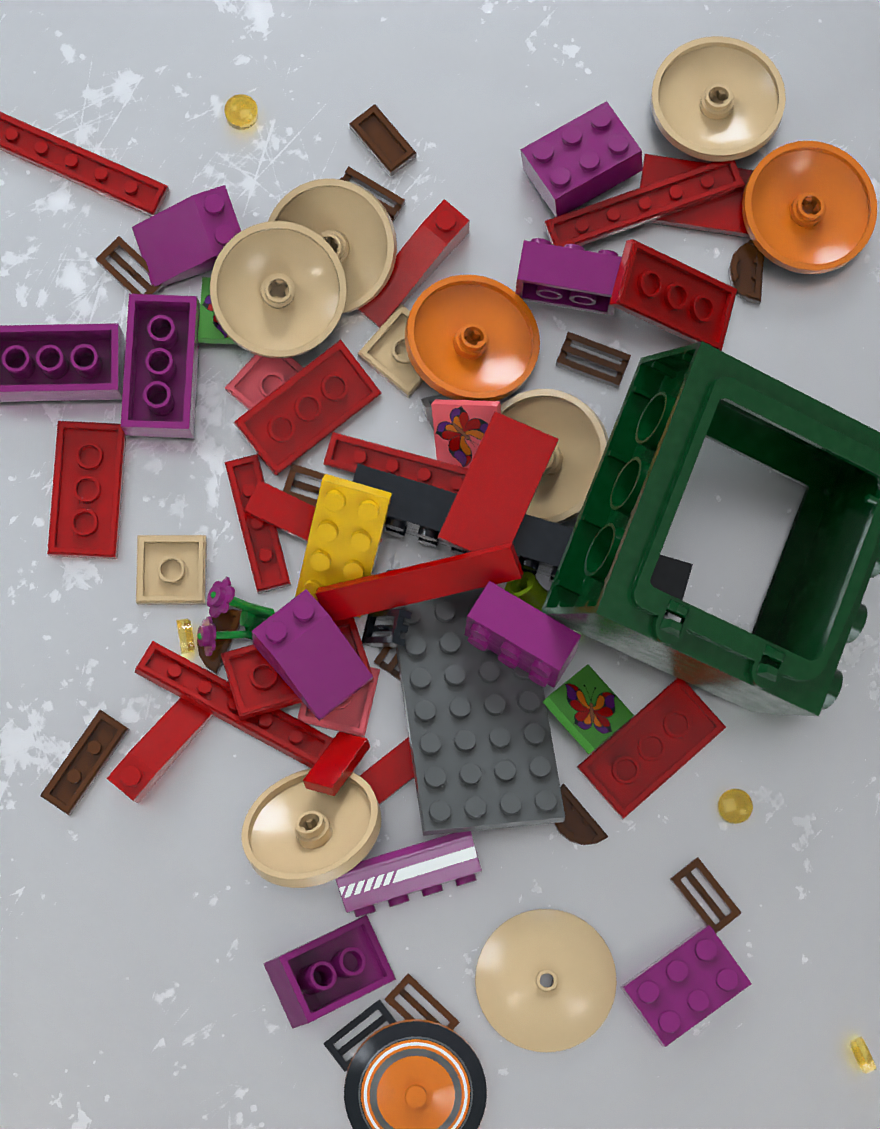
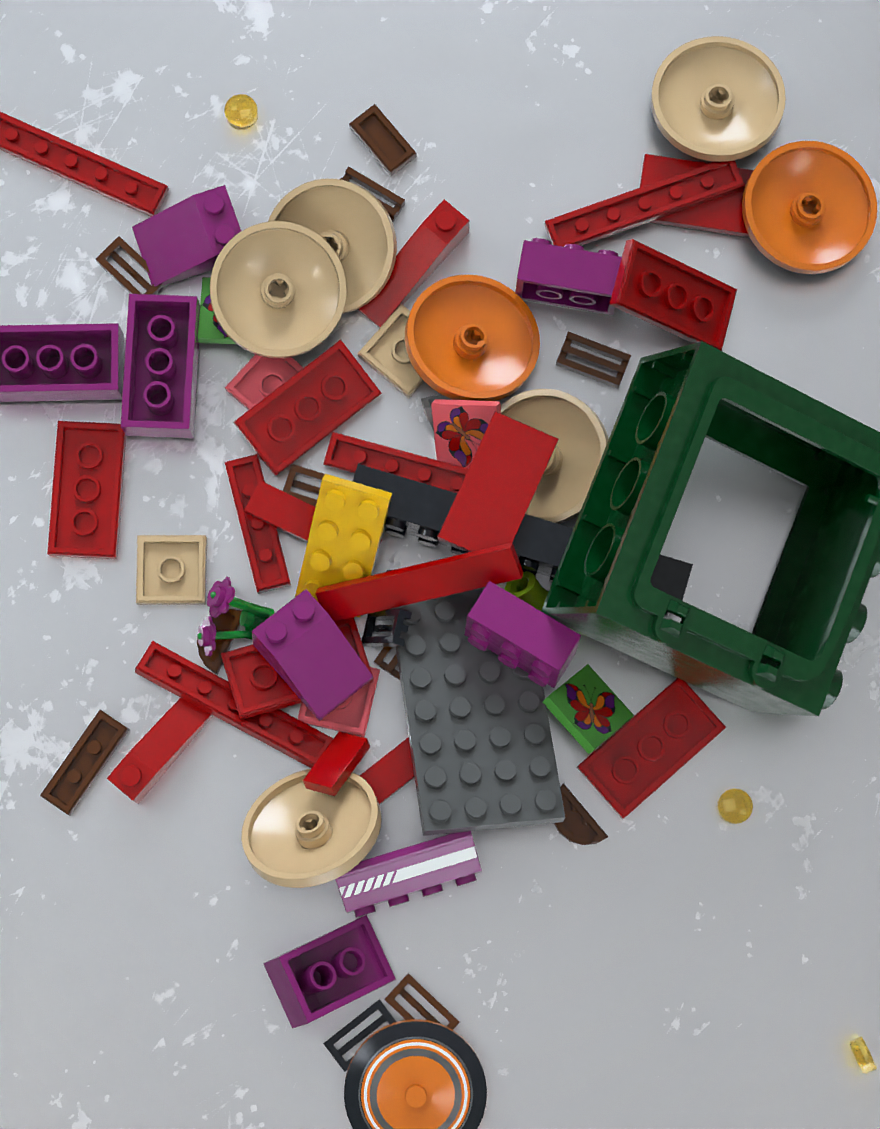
(185, 636): clear yellow tile -> none
(511, 987): tan dish -> none
(582, 159): magenta brick -> none
(685, 985): magenta brick -> none
(686, 872): reddish brown tile -> none
(747, 272): reddish brown tile -> none

